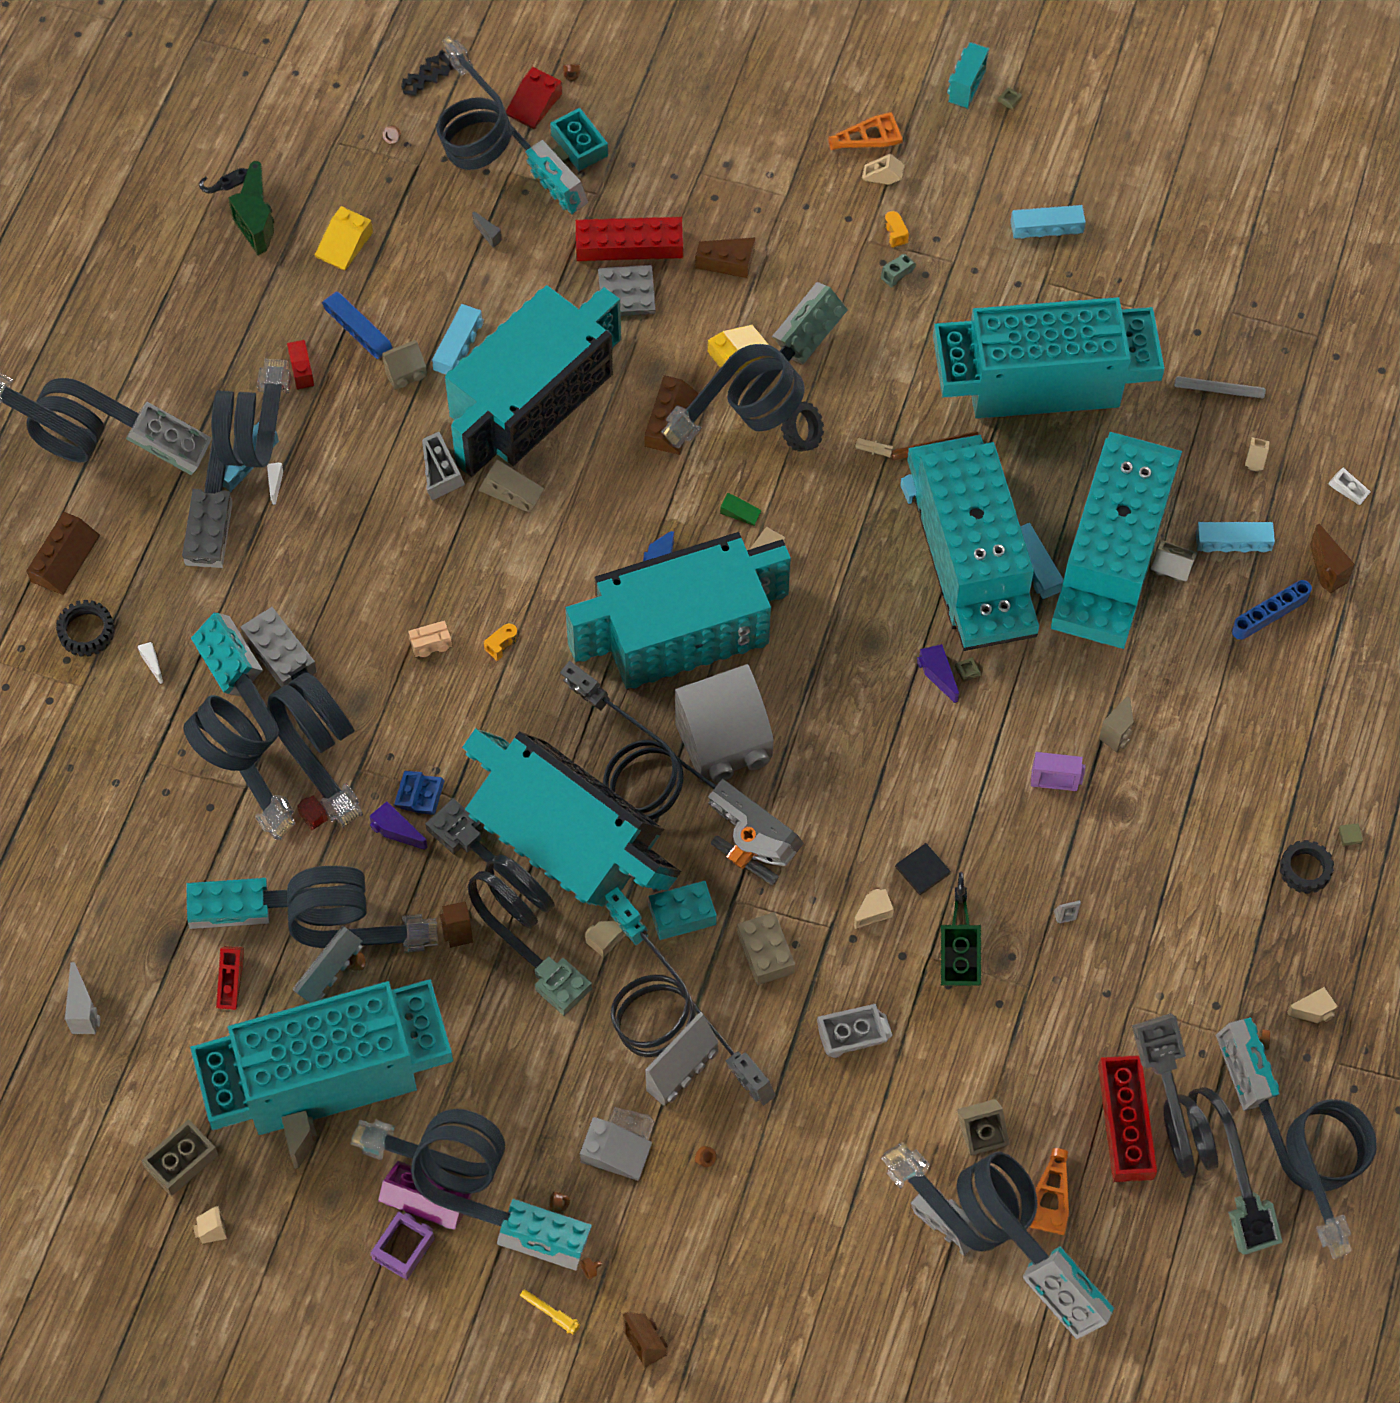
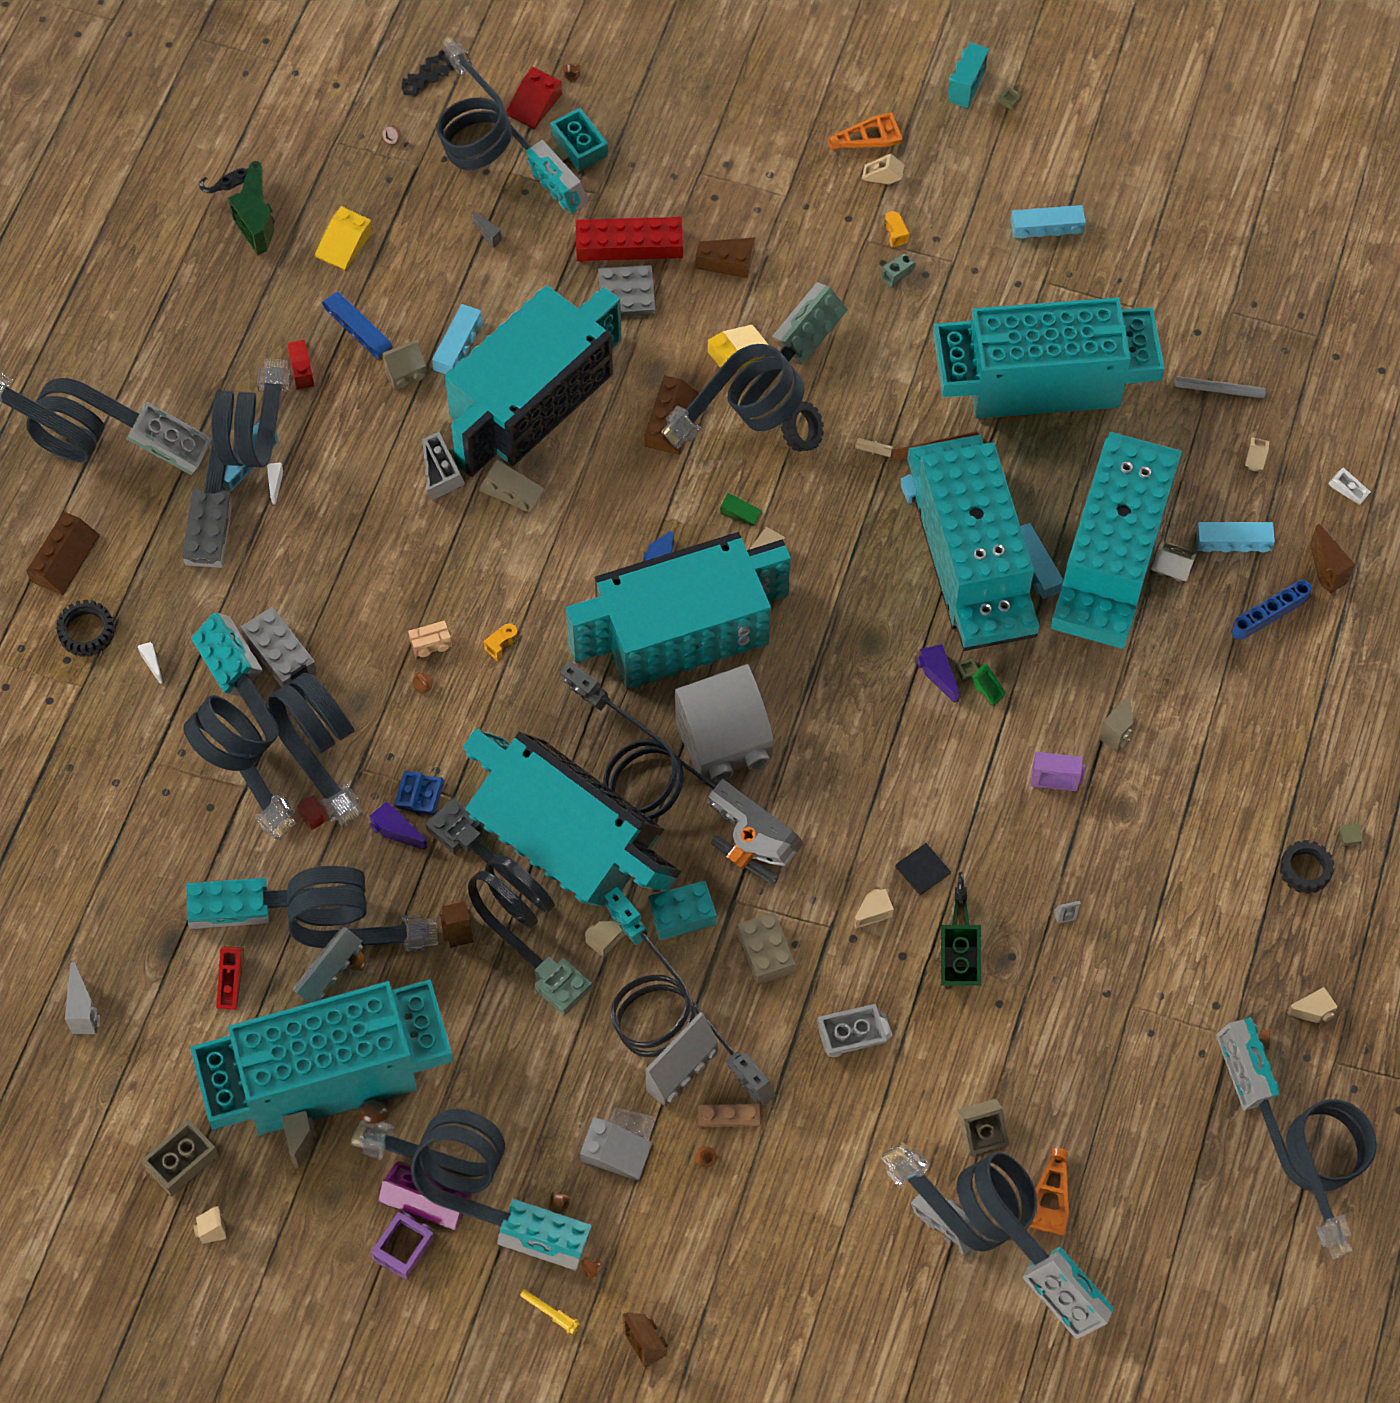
(373, 1111): none -> reddish brown hair
(422, 682): none -> dark orange tile
(728, 1115): none -> medium nougat plate
(988, 685): none -> green tile
(1127, 1119): red brick -> none
(1158, 1047): black piece -> none

